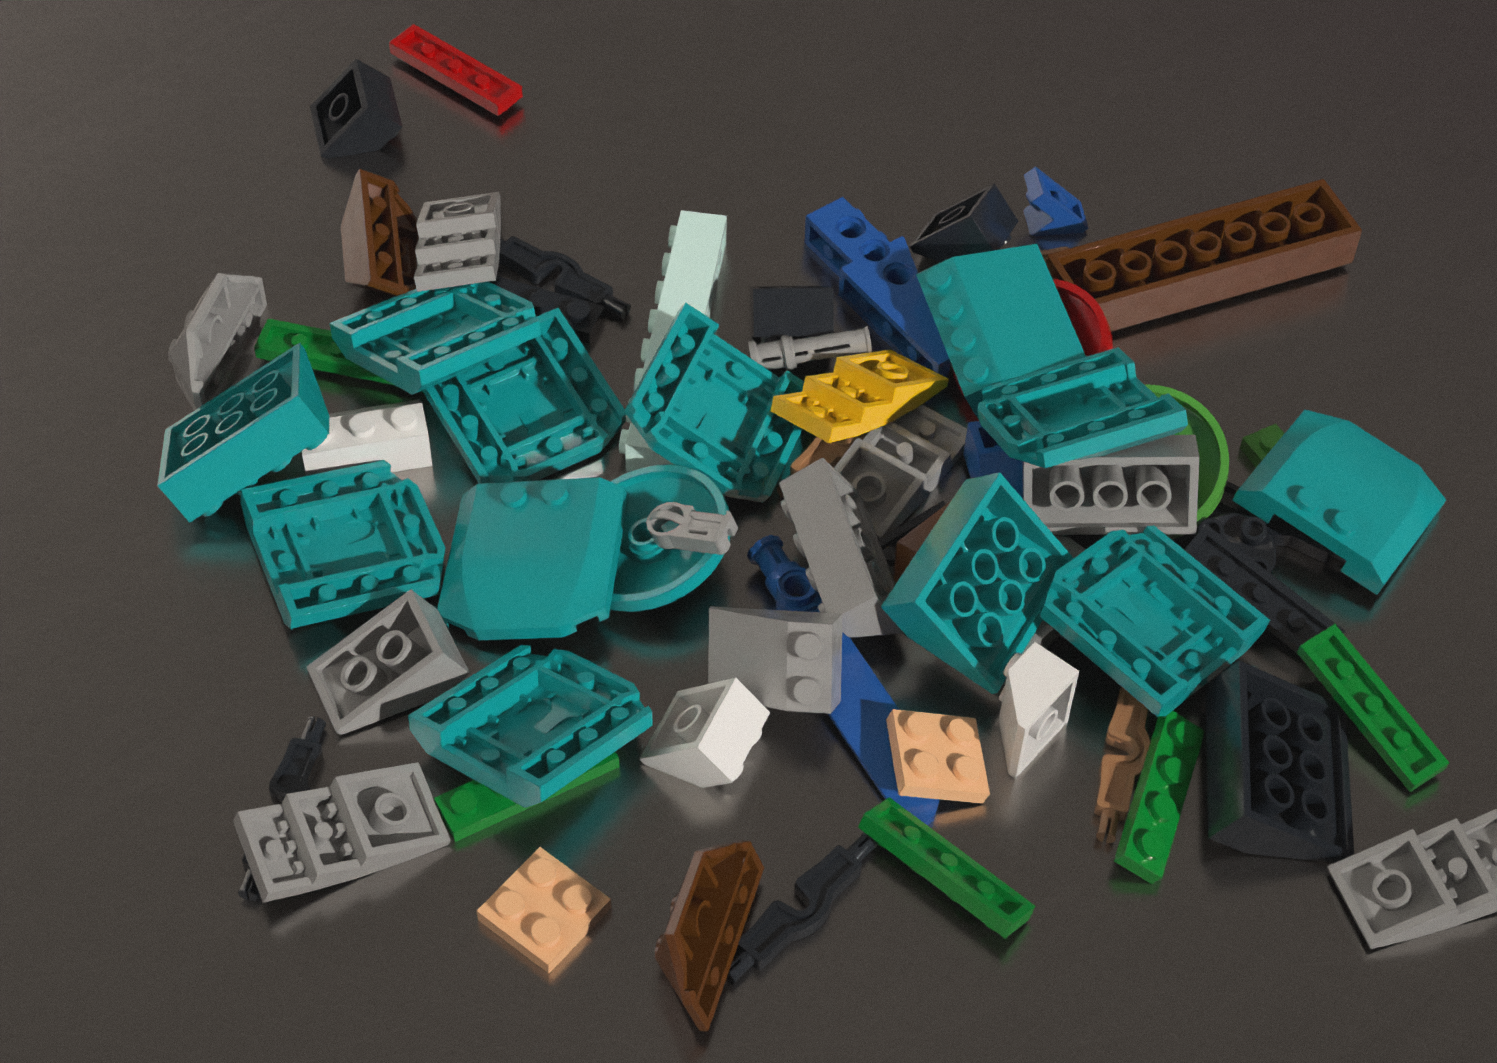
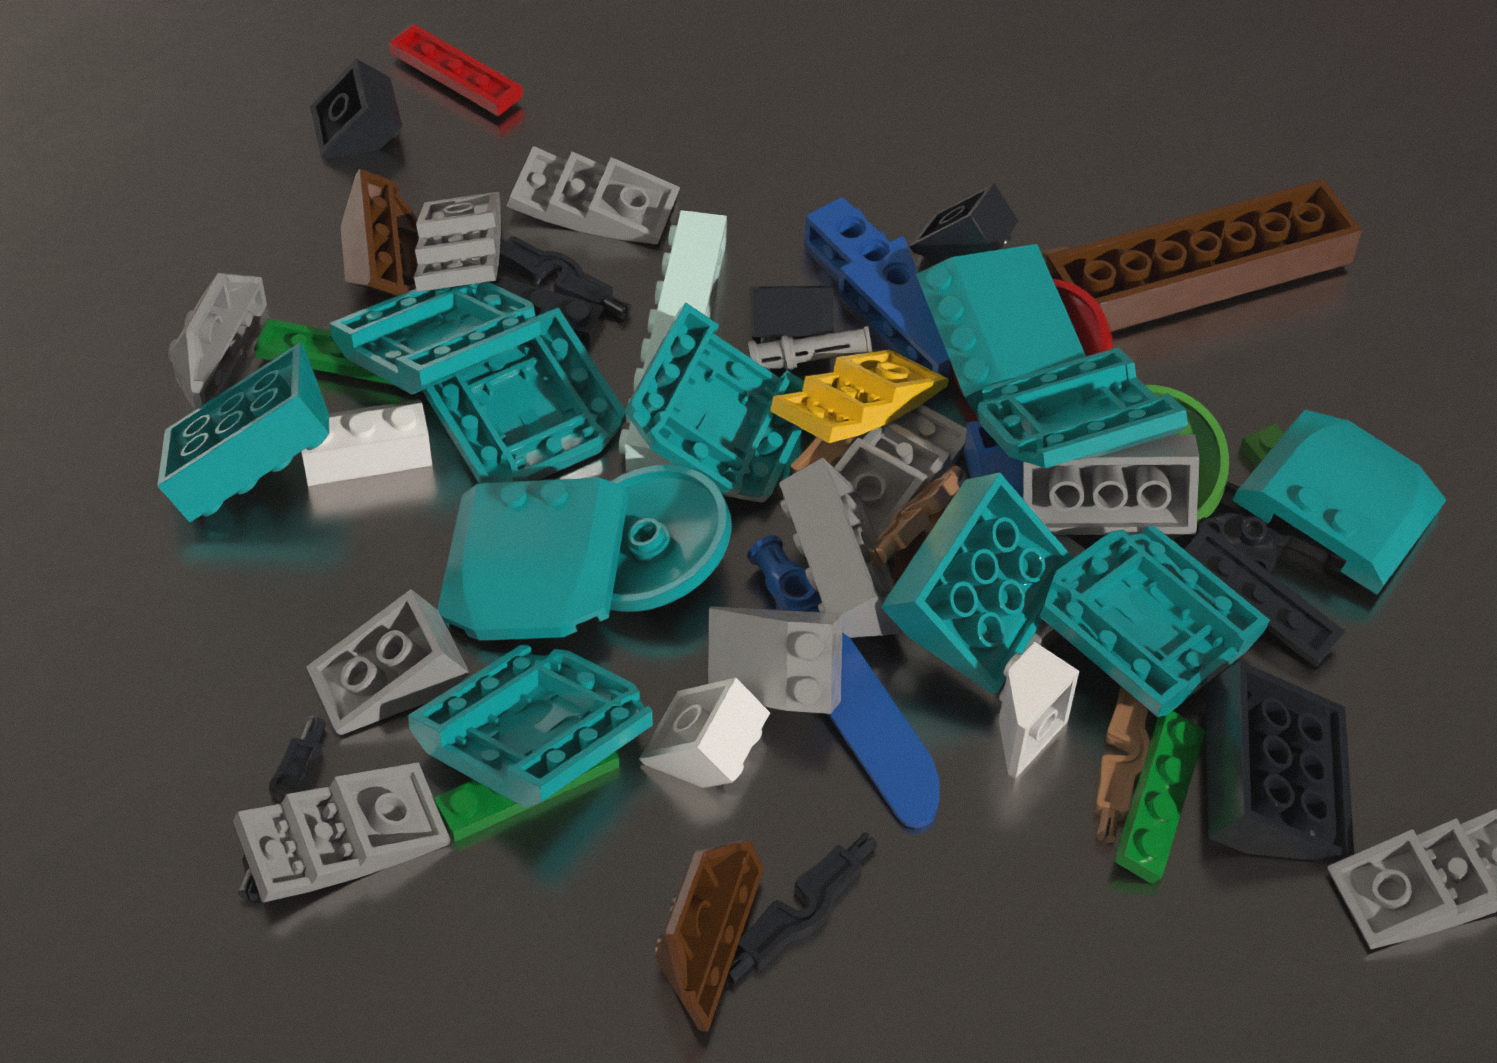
(343, 542): teal wedge -> none
(544, 909): light nougat plate -> none
(593, 197): none -> light grey slope
(695, 531): light grey piece -> none
(914, 515): none -> medium nougat piece
(937, 756): light nougat plate -> none
(947, 867): green plate -> none
(1051, 207): blue slope -> none
(1372, 707): green plate -> none

